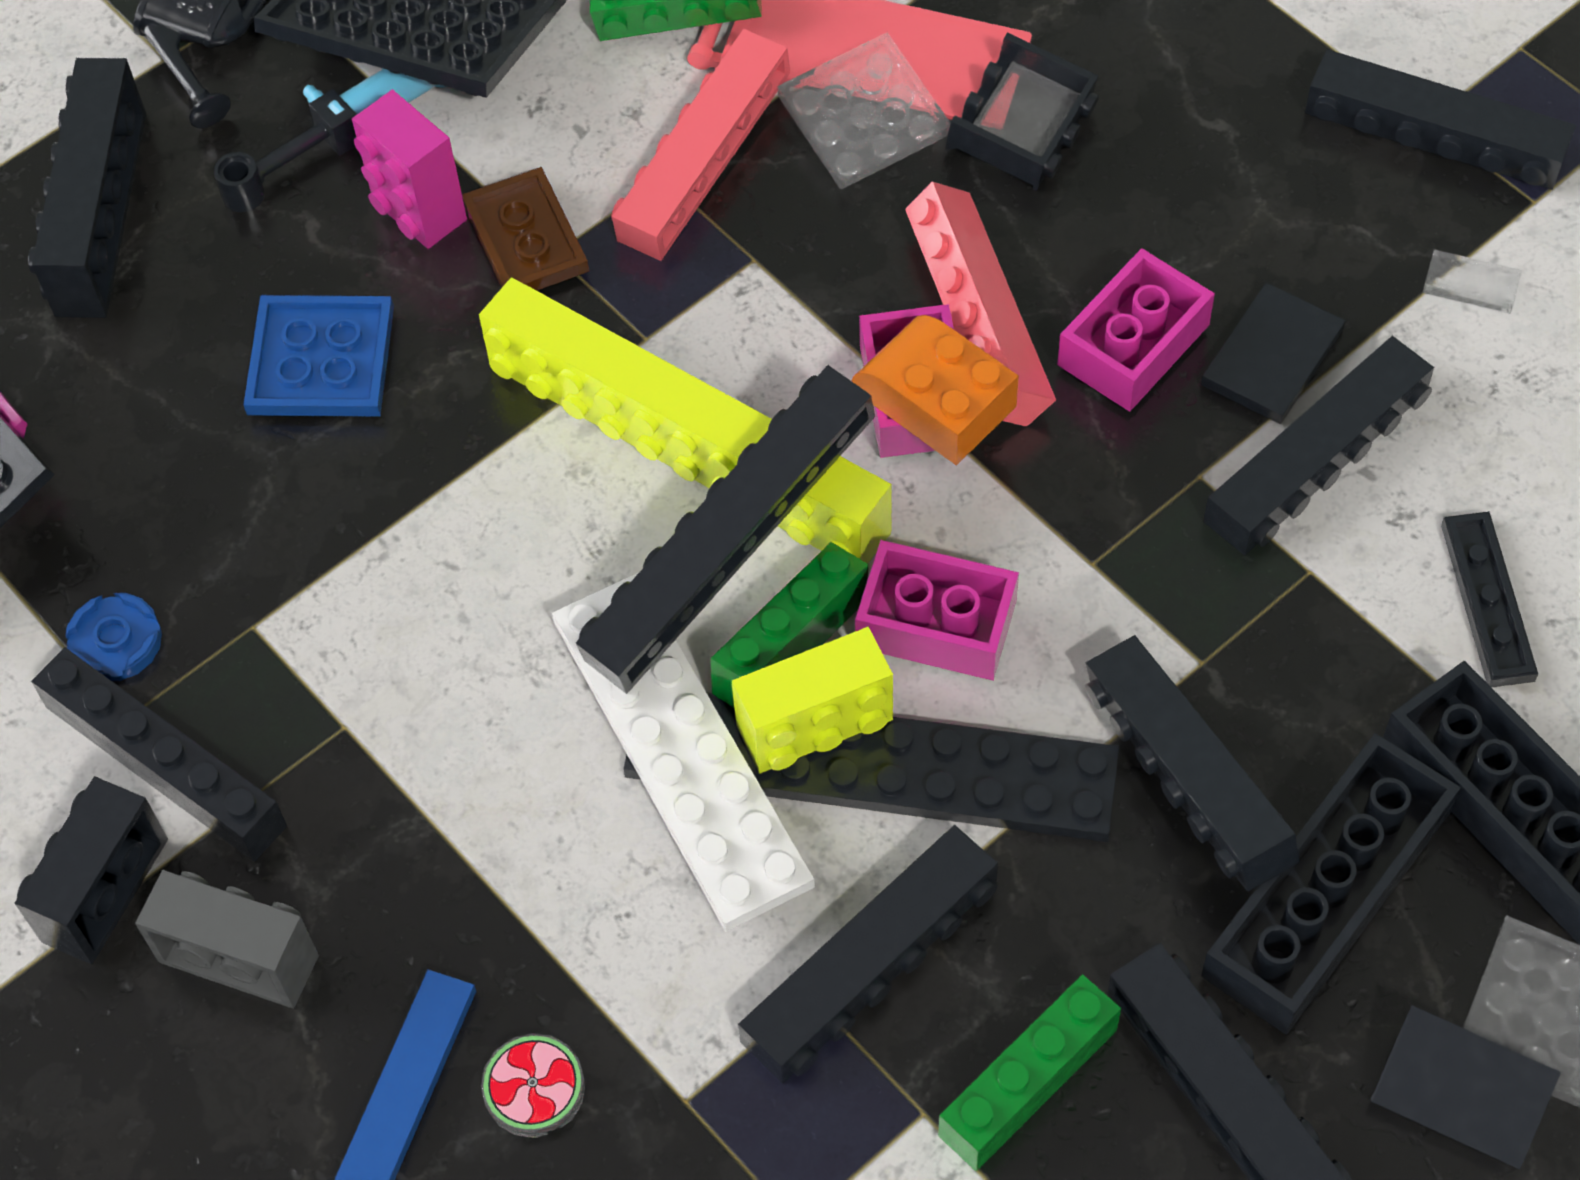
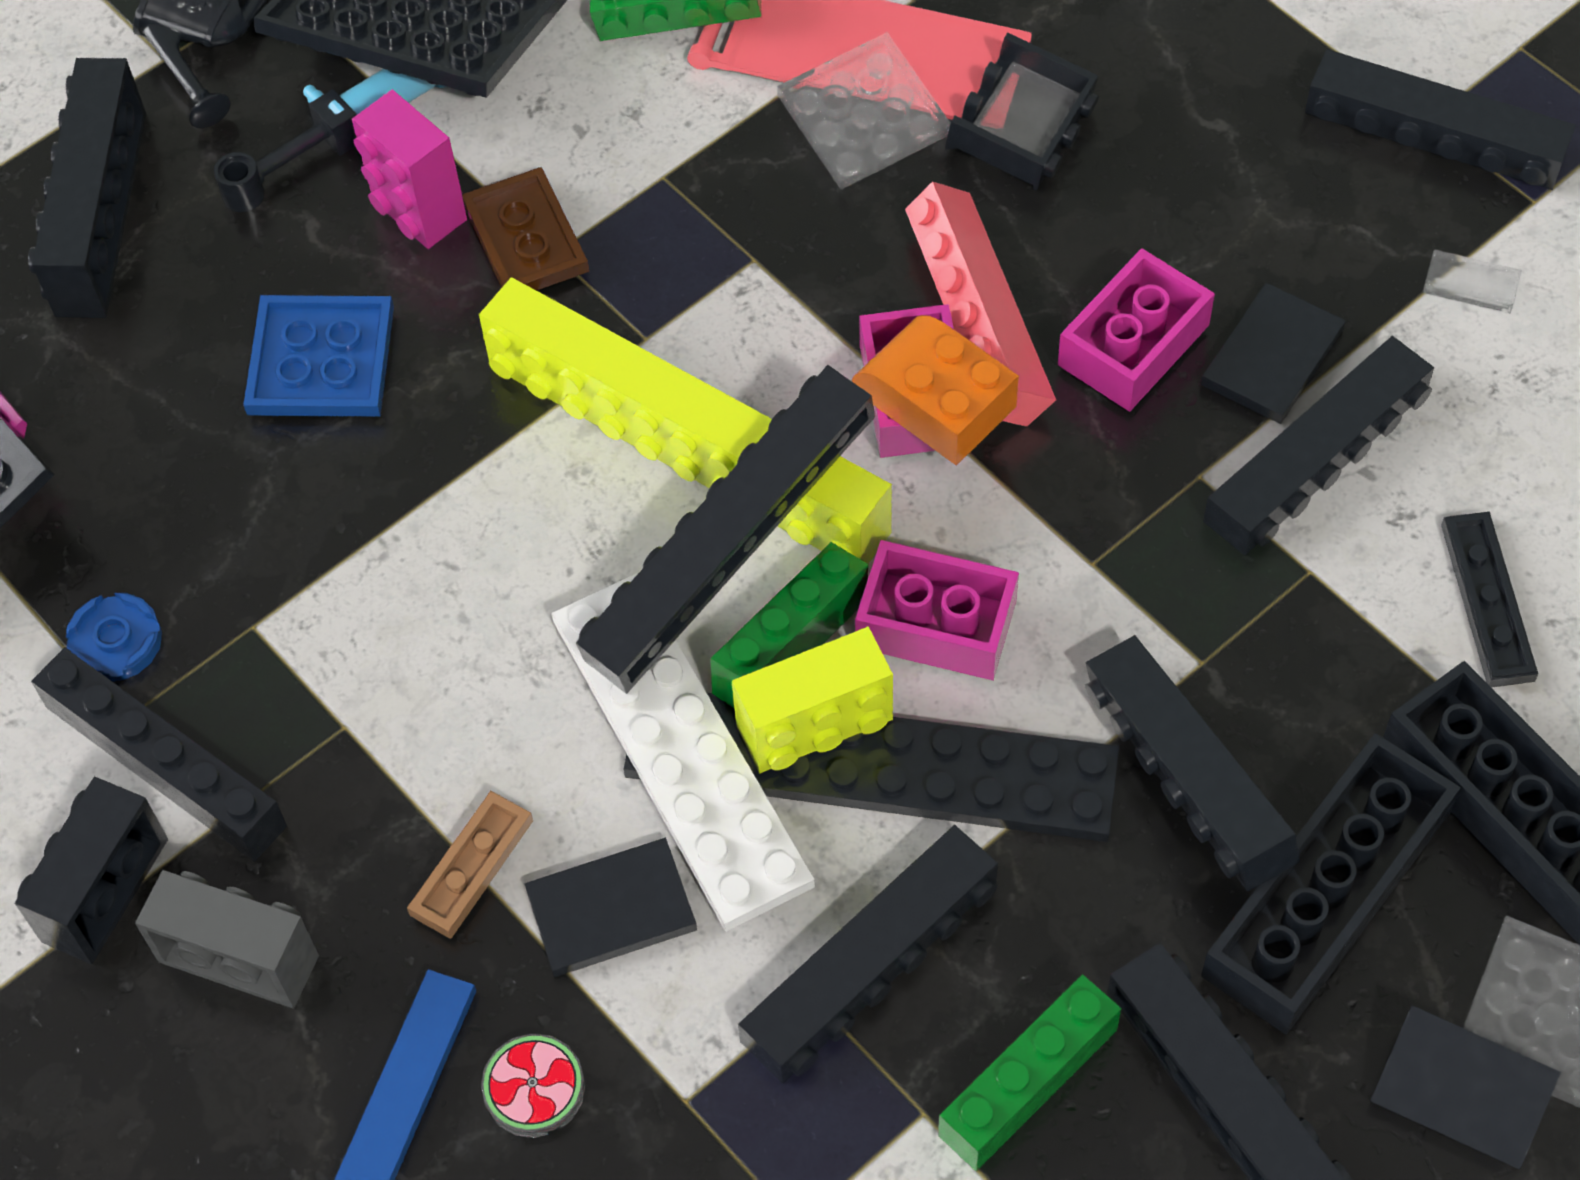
(470, 864): none -> medium nougat plate
(610, 907): none -> black tile
(700, 144): coral brick -> none

